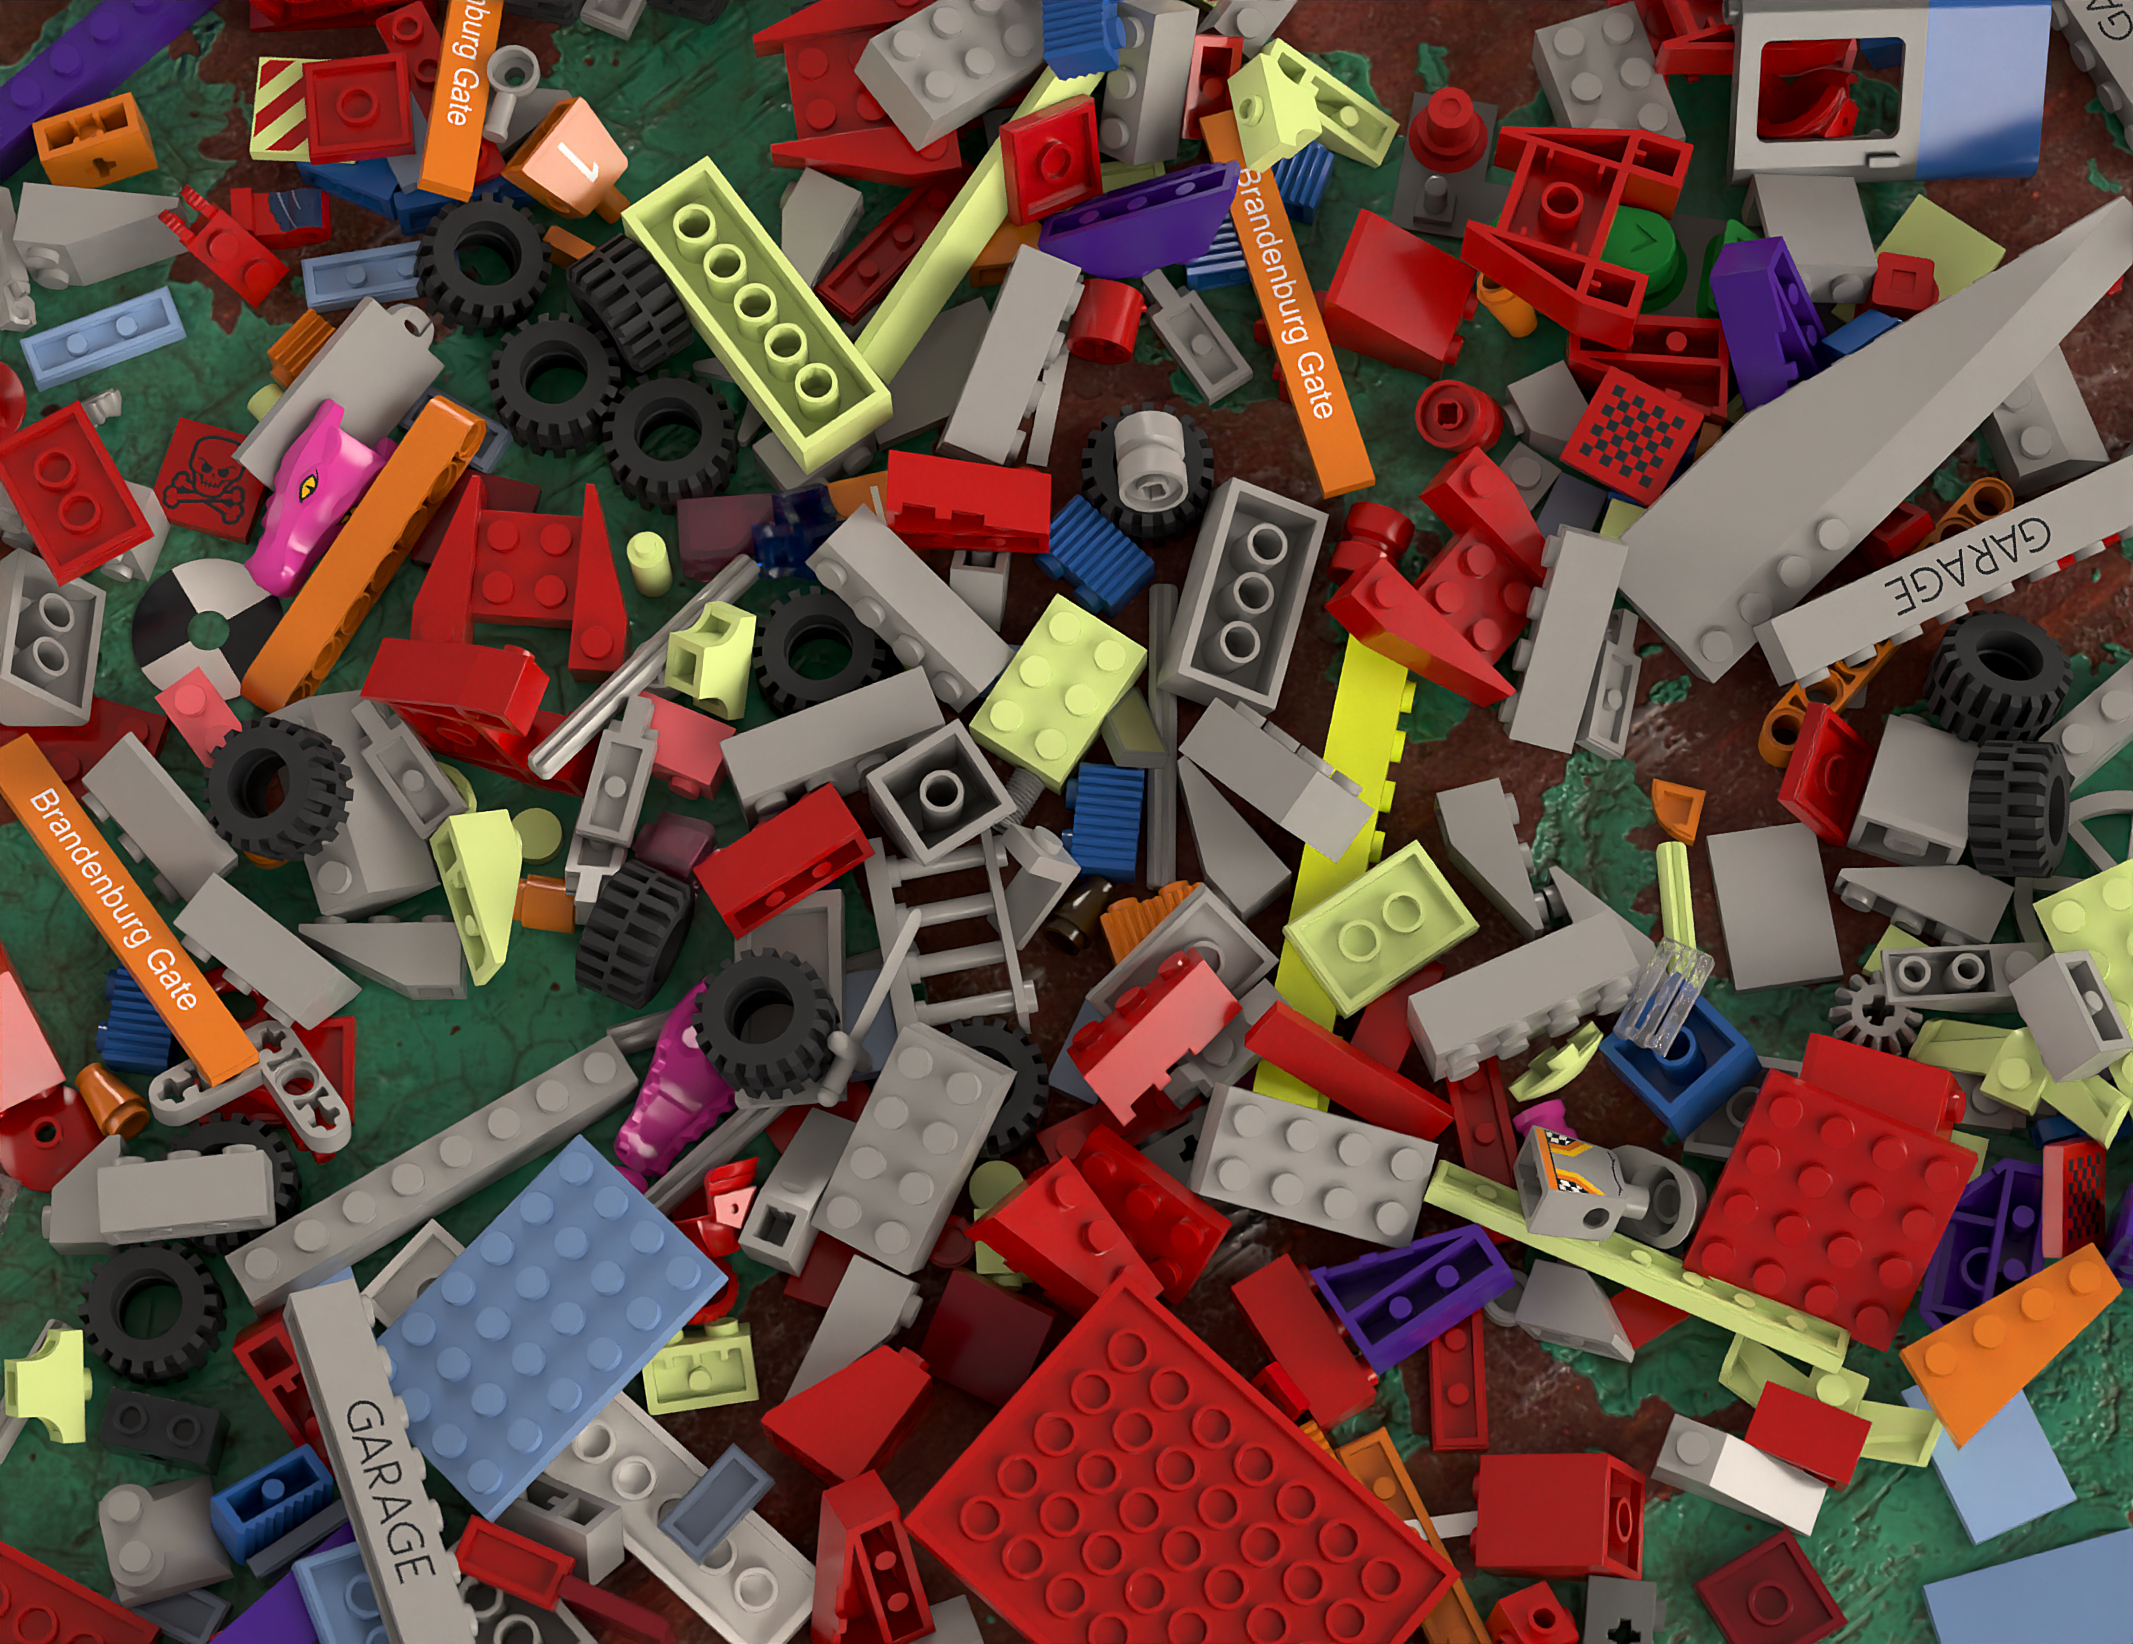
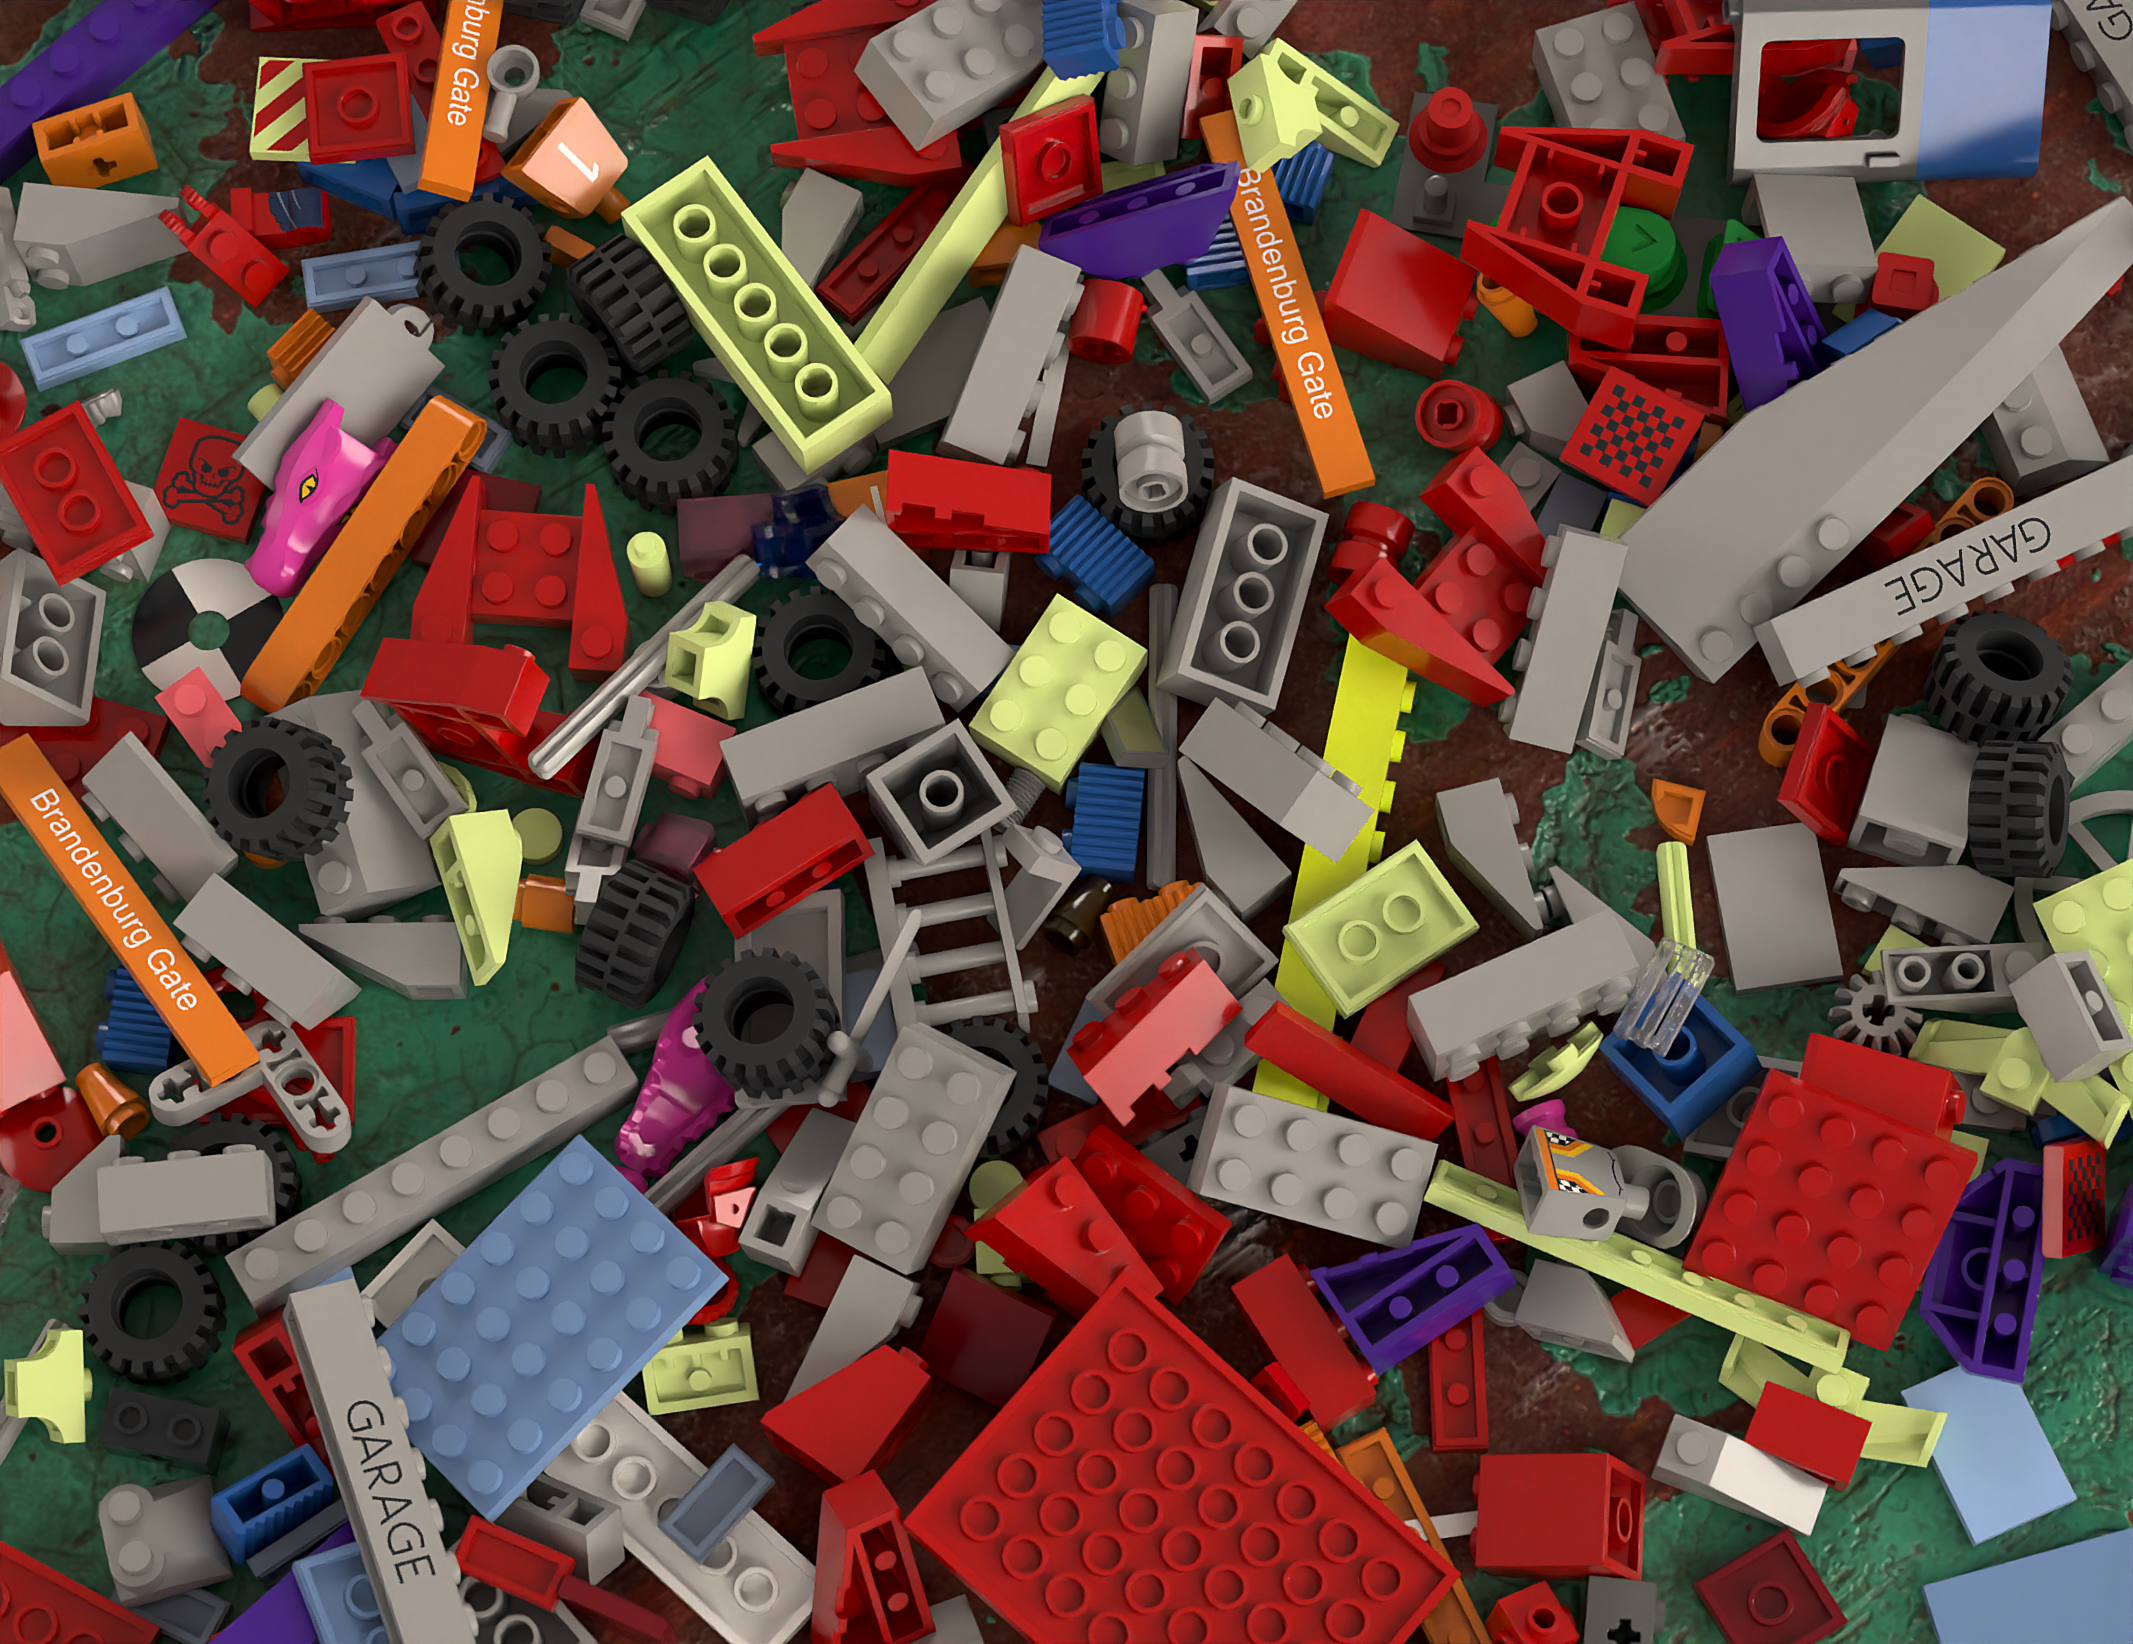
(2000, 1346): orange wing -> none

